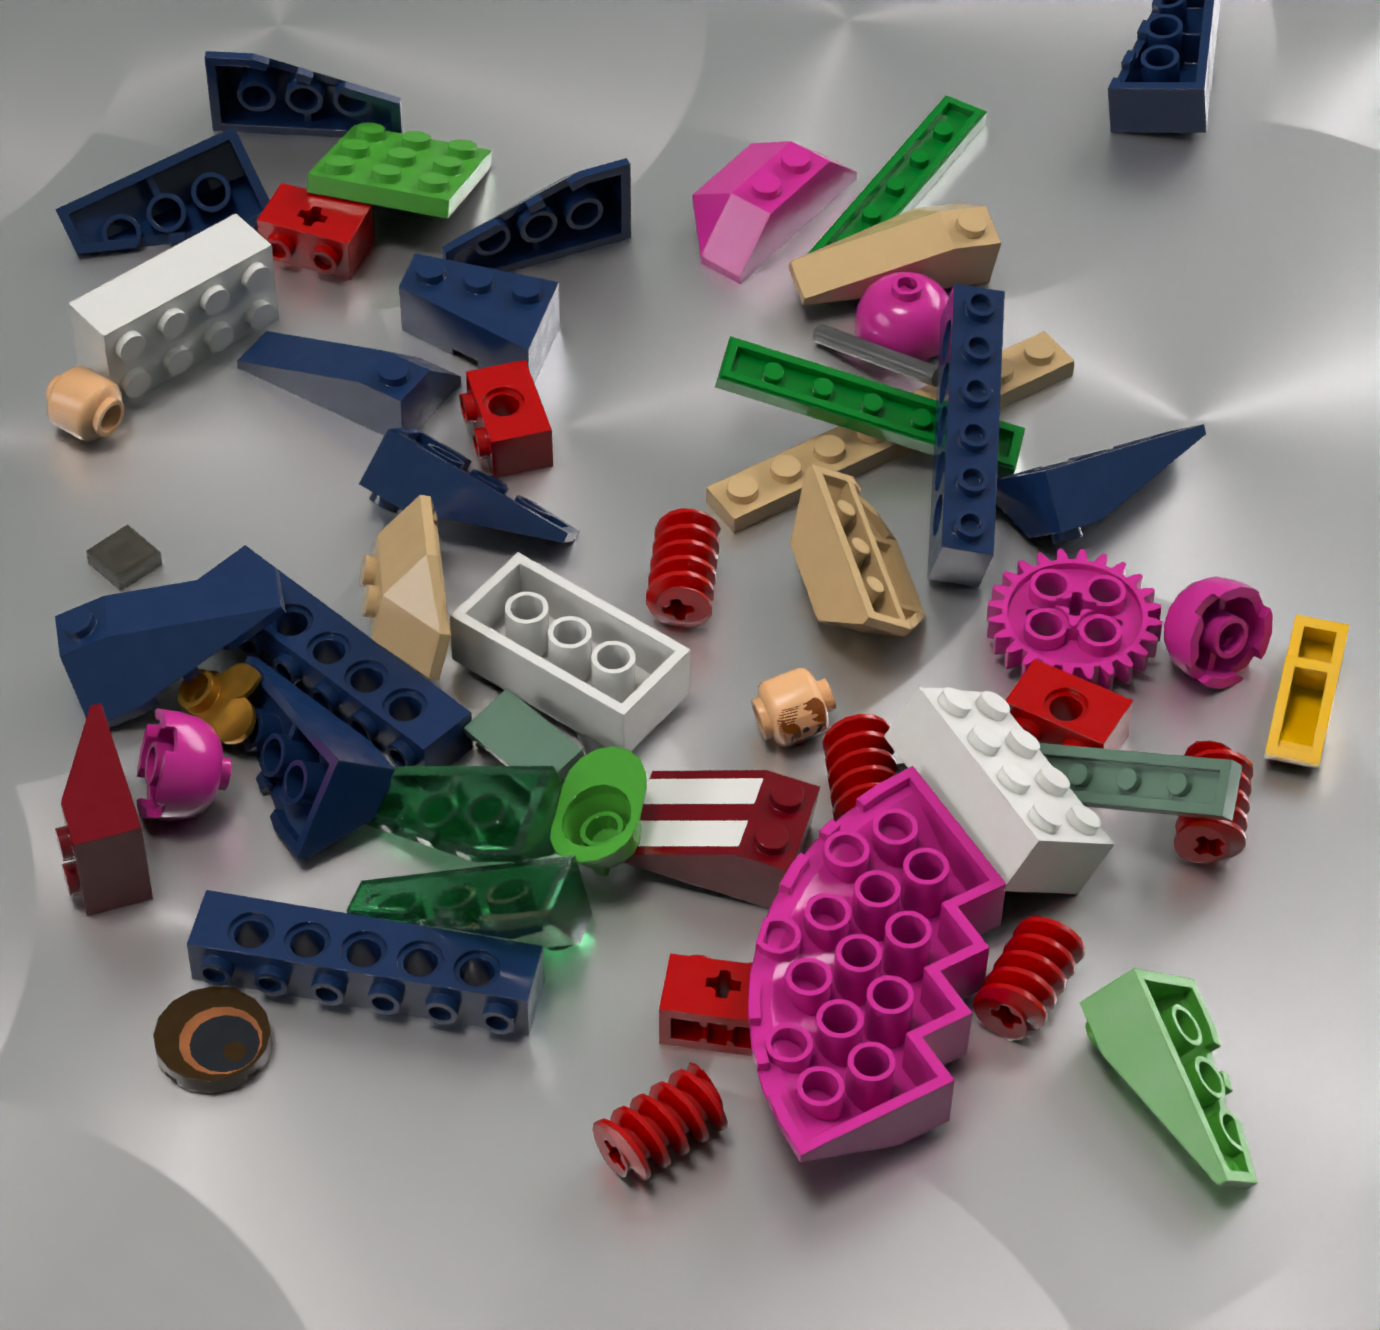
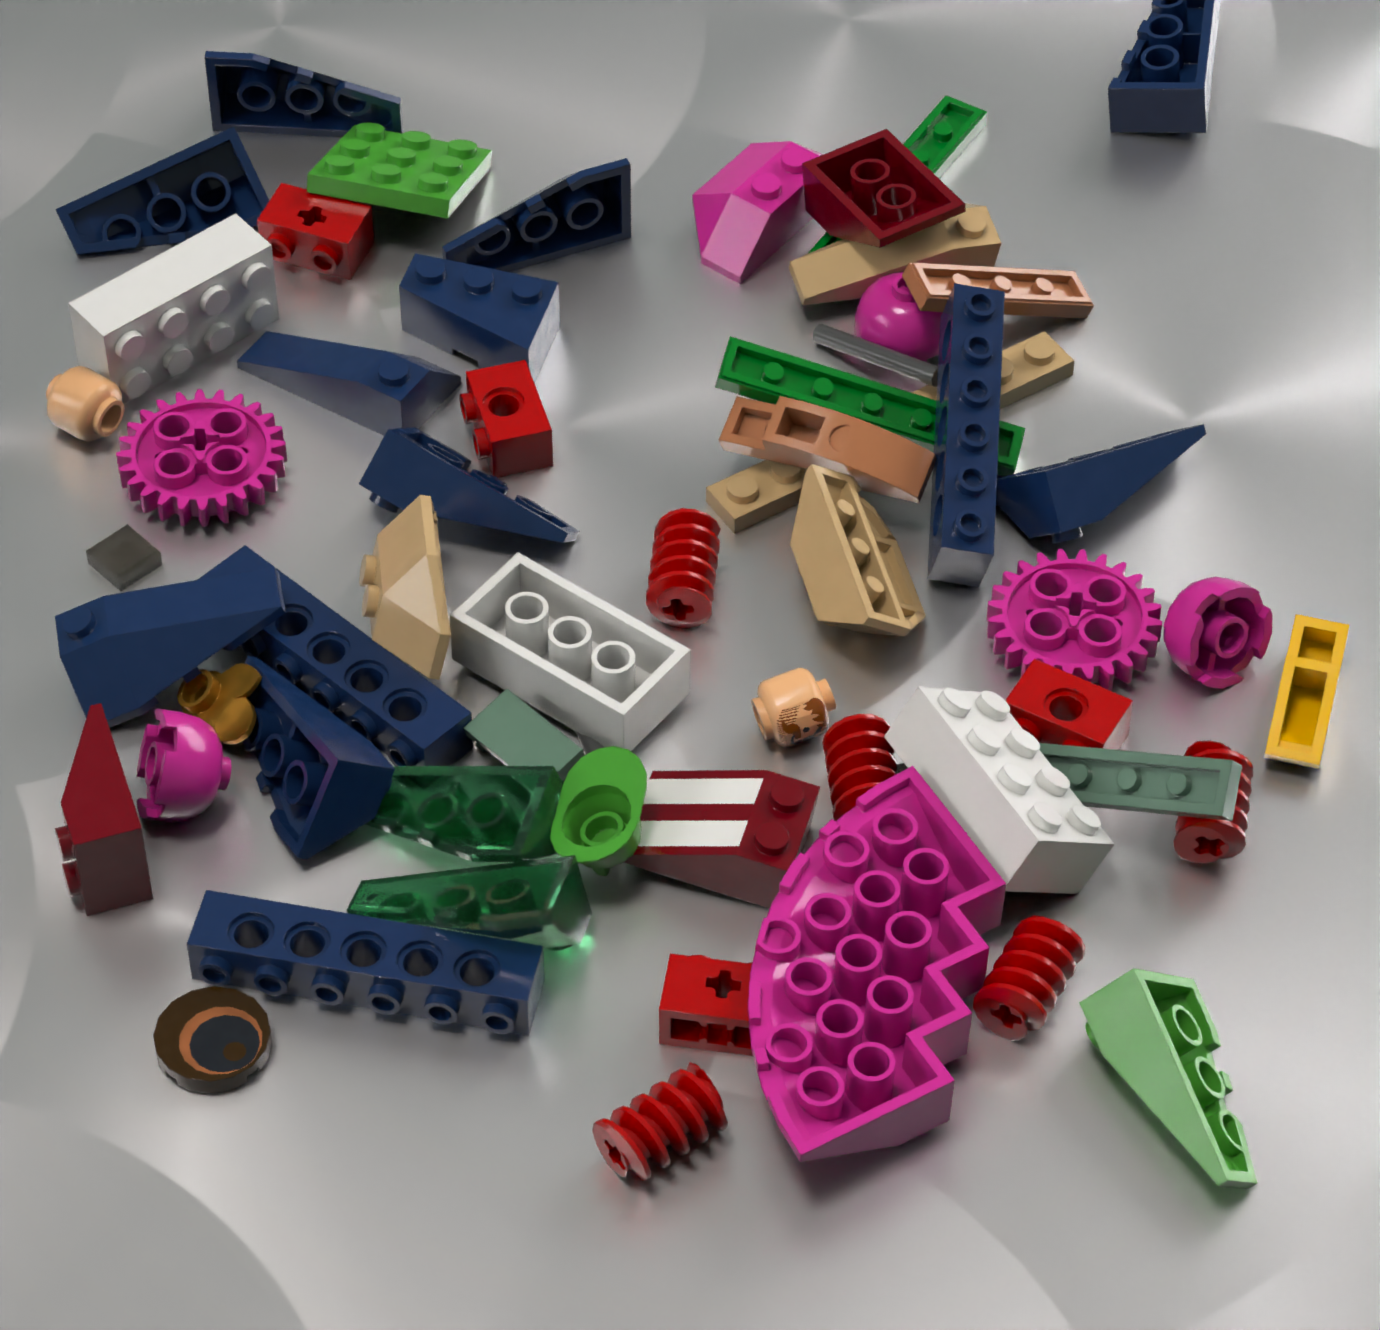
(201, 457): none -> dark pink gear
(811, 434): none -> nougat slope
(875, 192): none -> dark red slope
(1026, 290): none -> nougat tile

